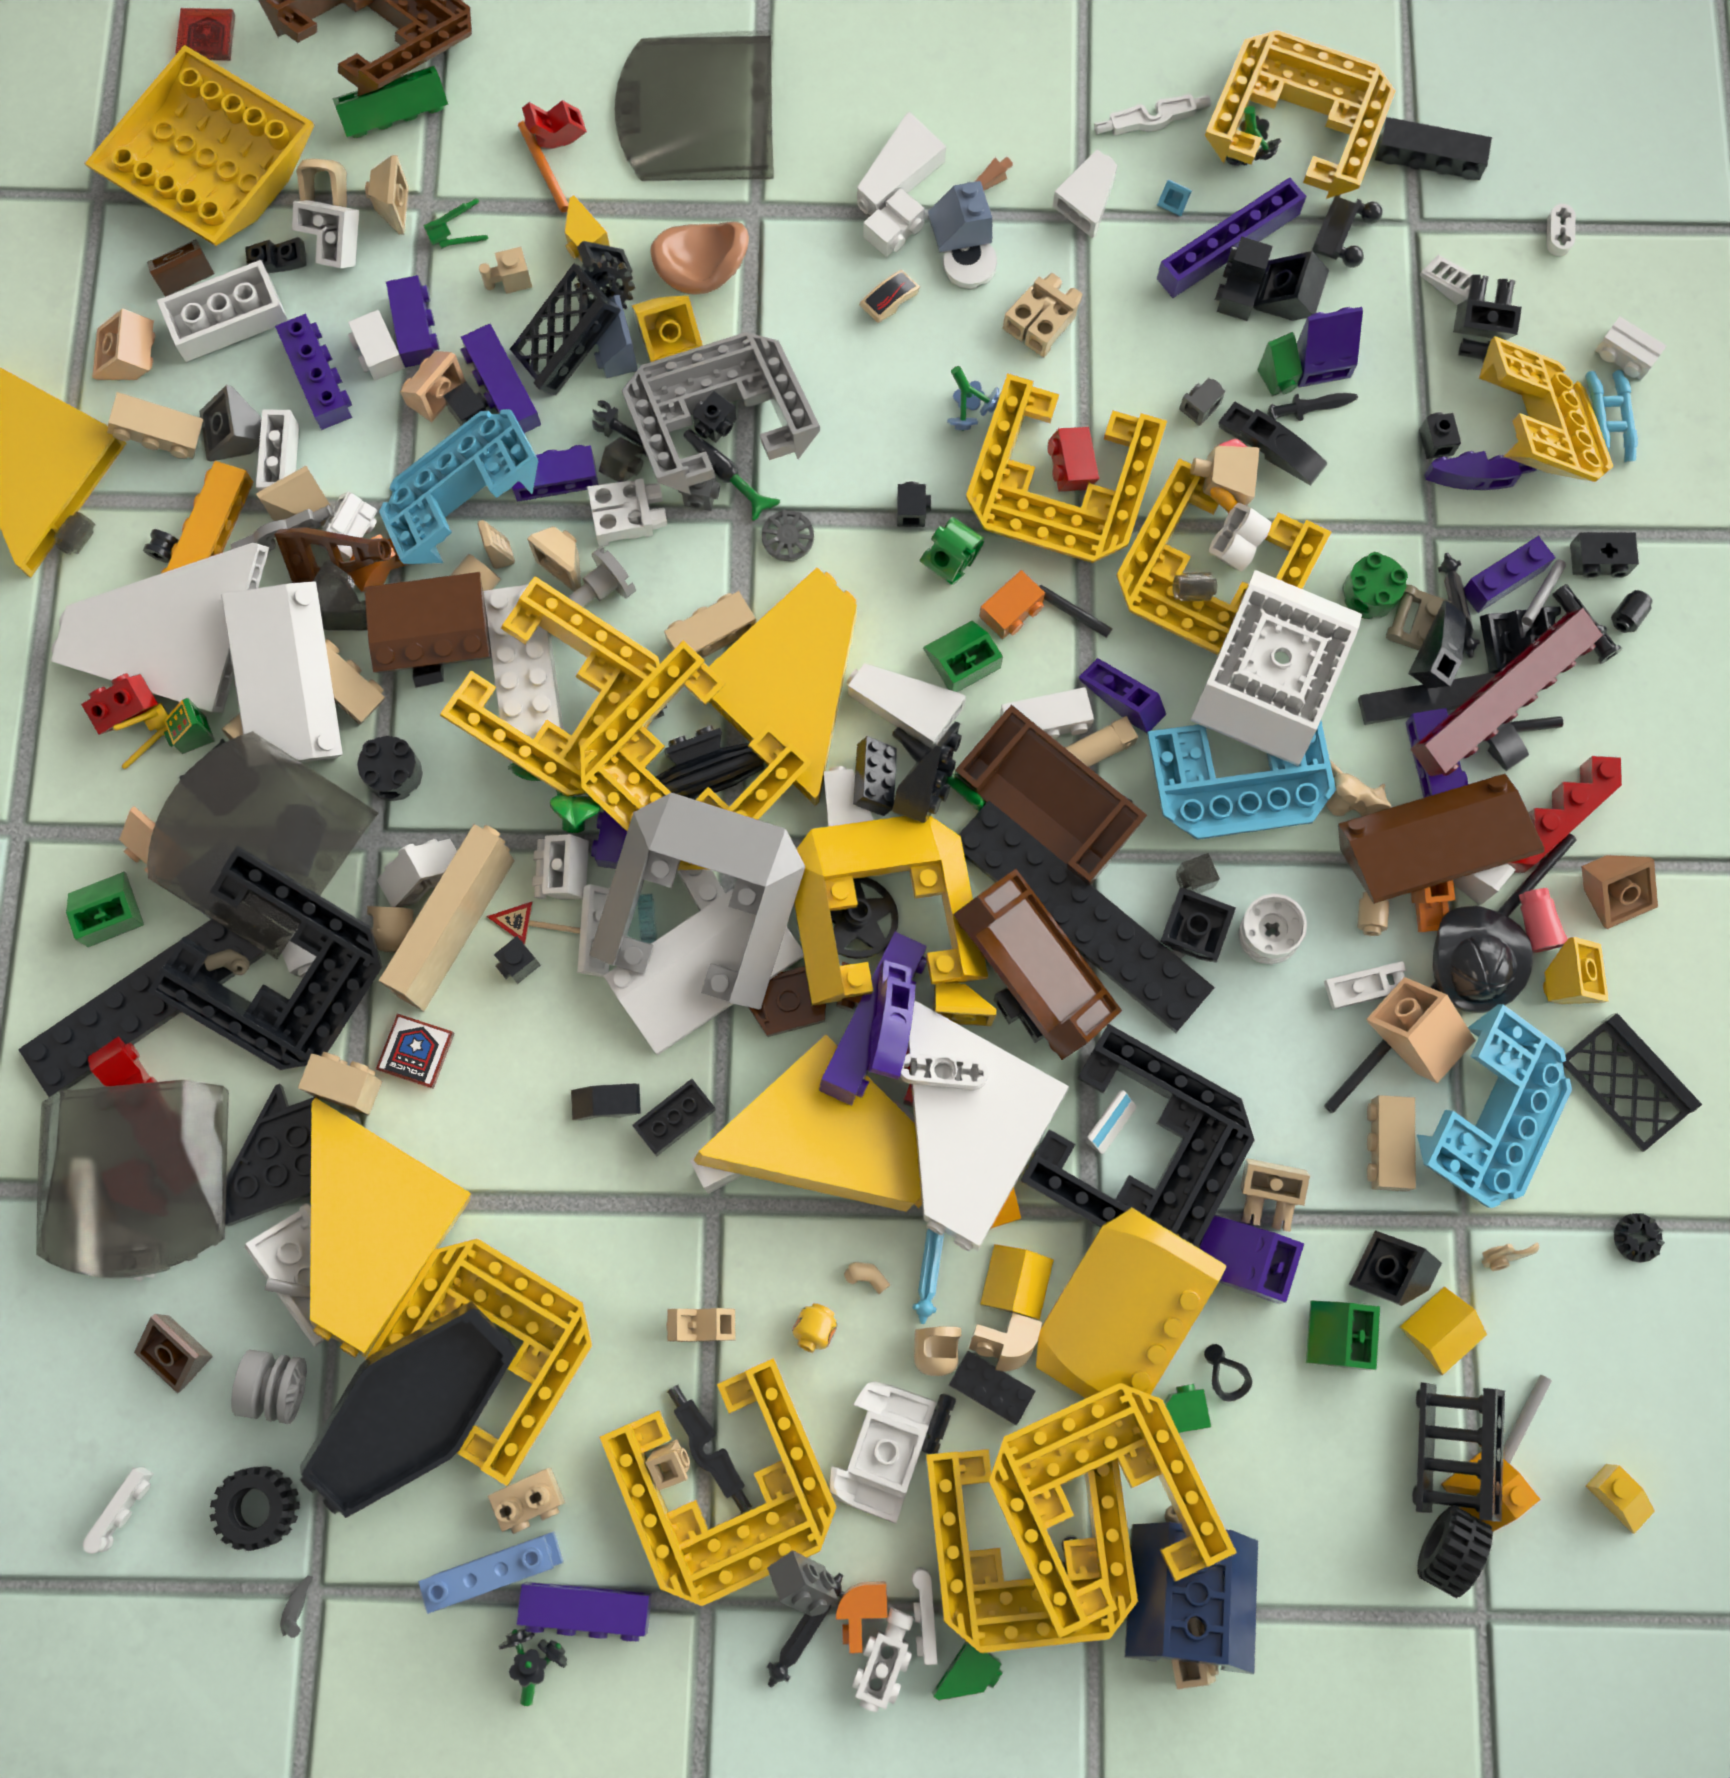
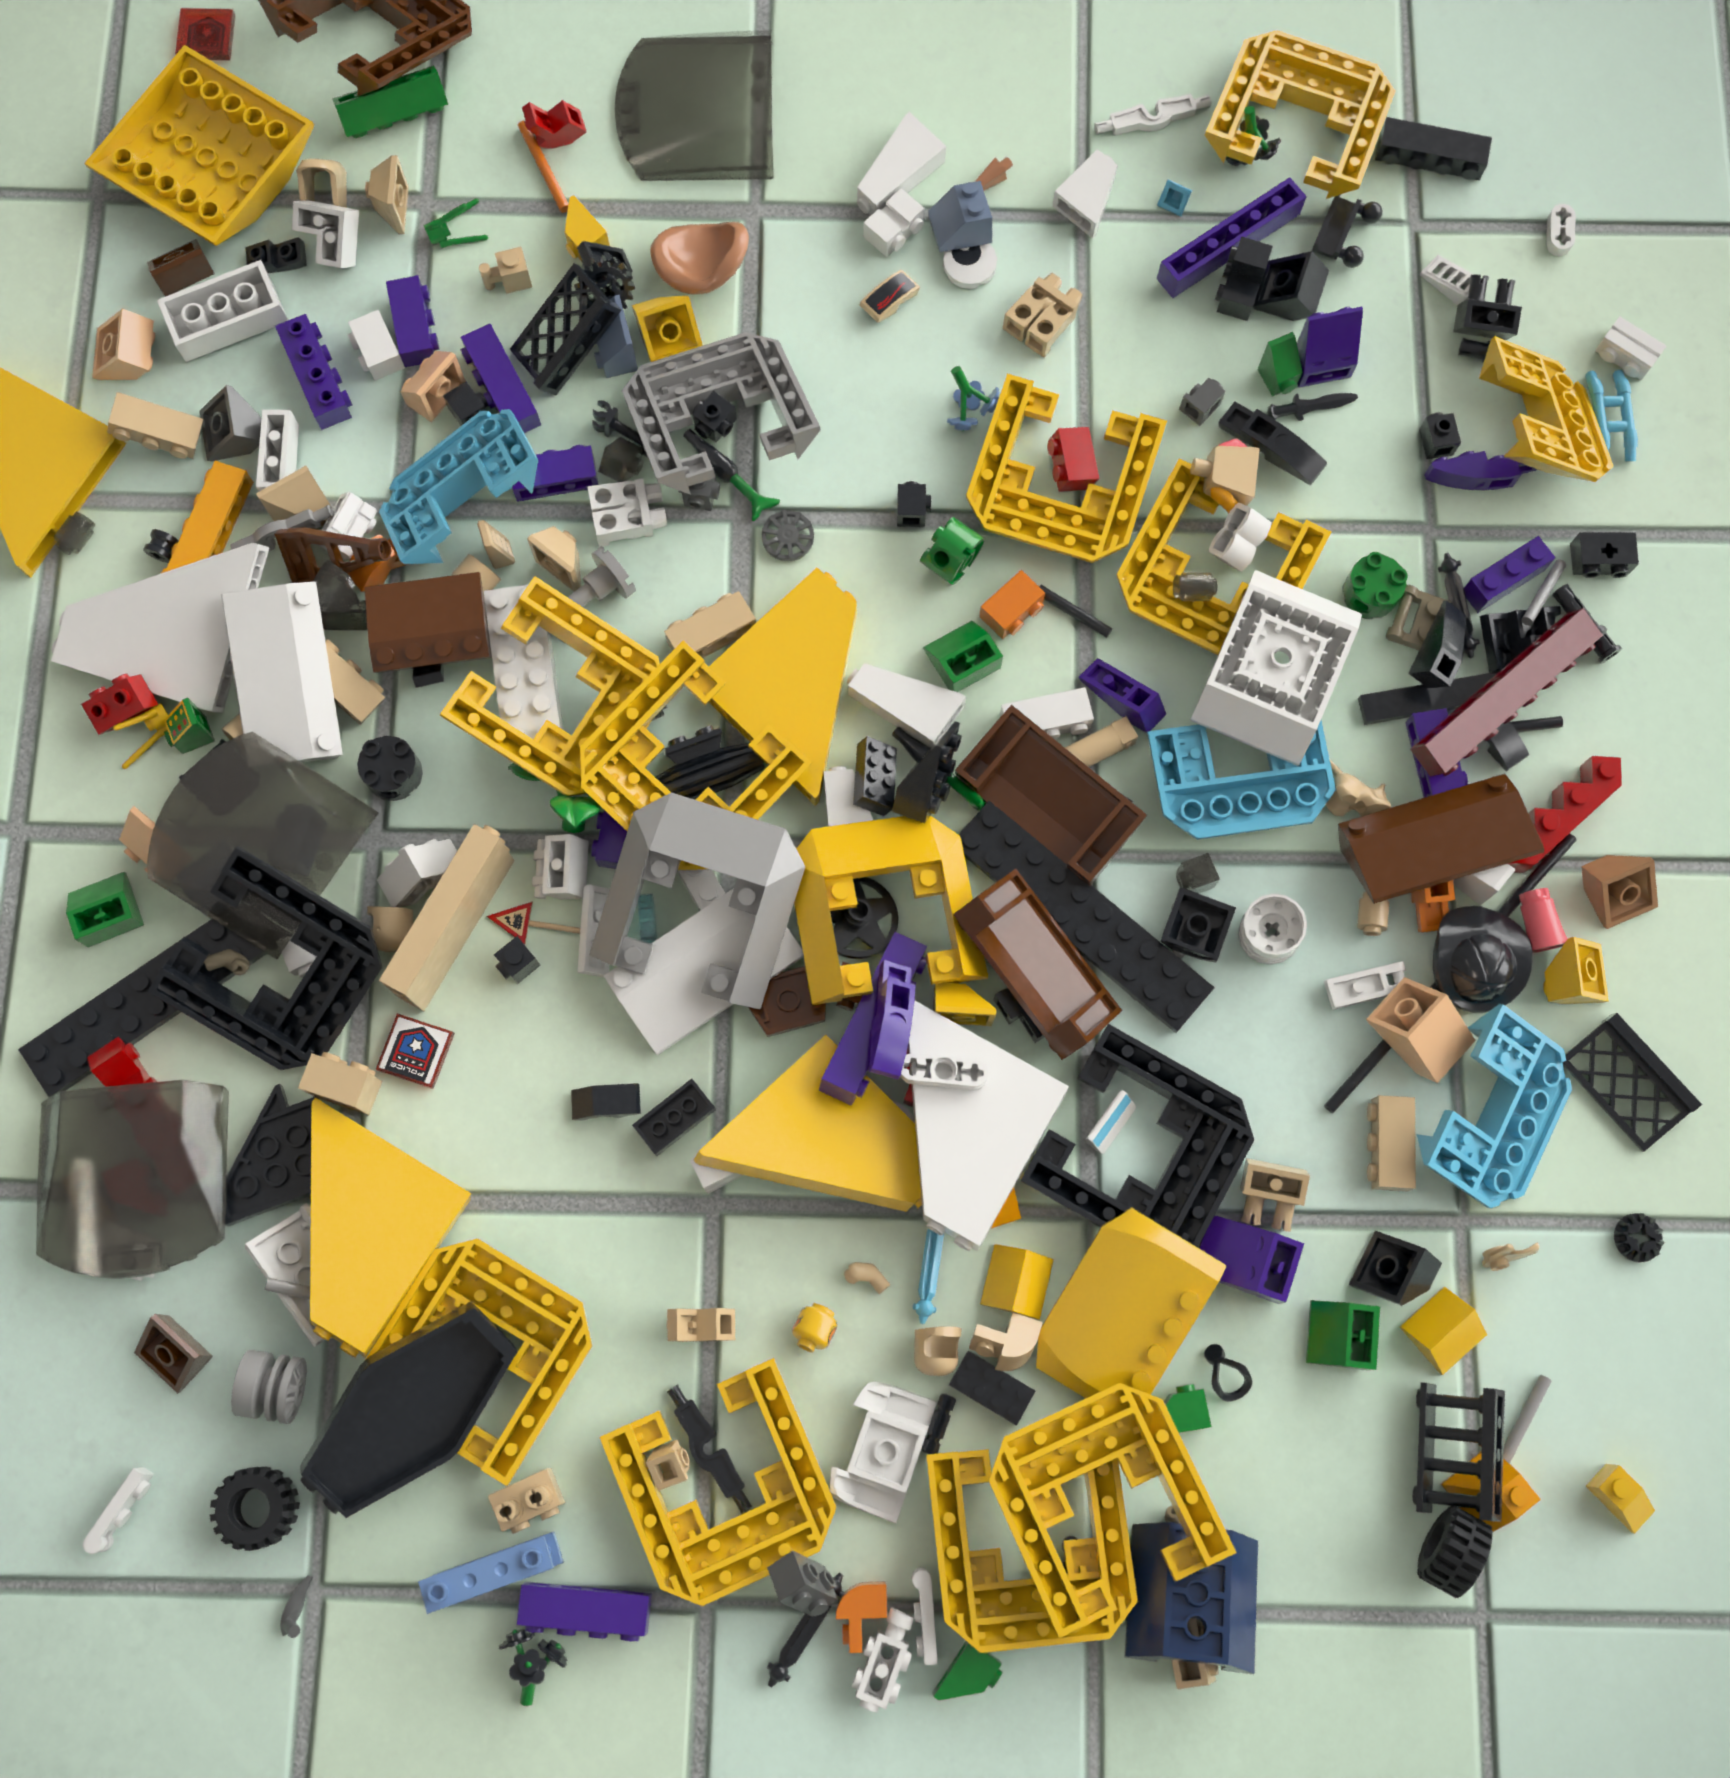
(1632, 611): black brick -> none

